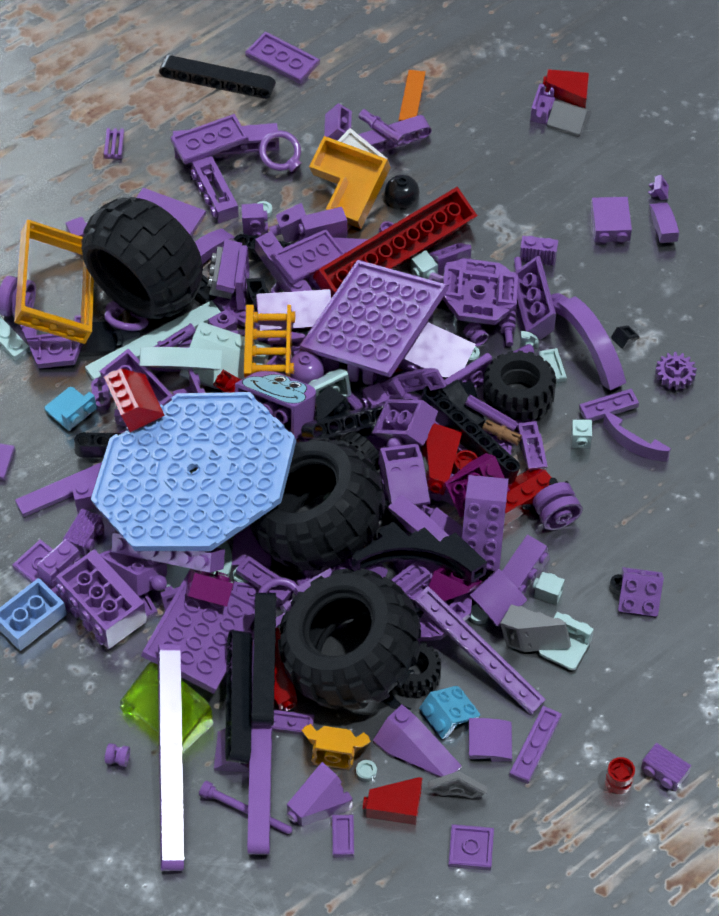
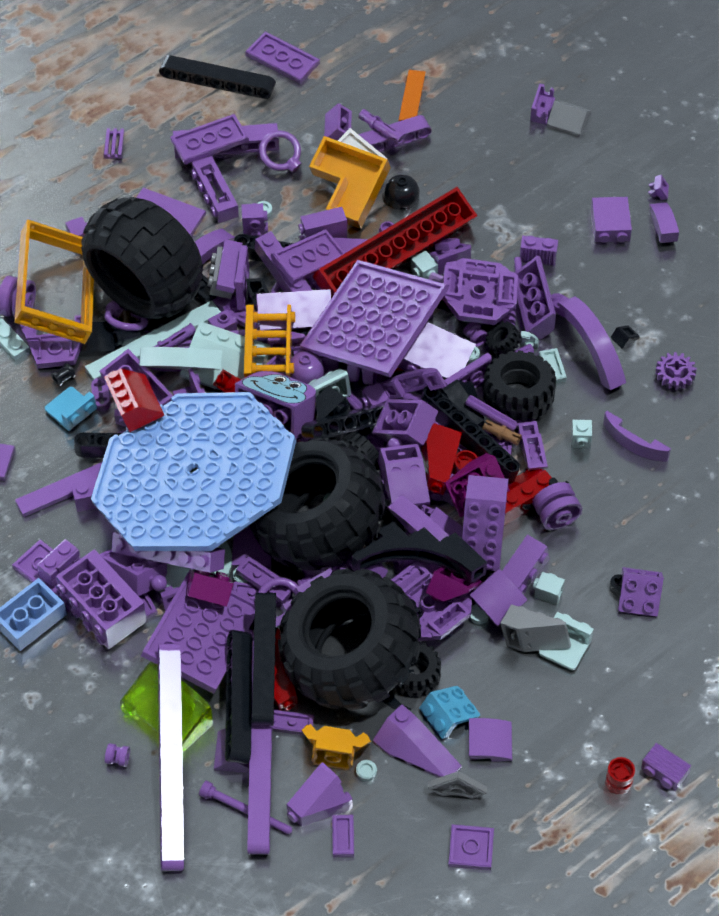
(63, 374): none -> black bush
(85, 530): medium lavender brick -> none
(288, 223): medium lavender torso -> none
(395, 801): red slope -> none
(447, 244): none -> medium lavender tile
(479, 650): medium lavender tile -> none
(499, 332): none -> black tyre
(535, 745): medium lavender tile -> none
(568, 86): red slope -> none
(613, 403): medium lavender plate -> none

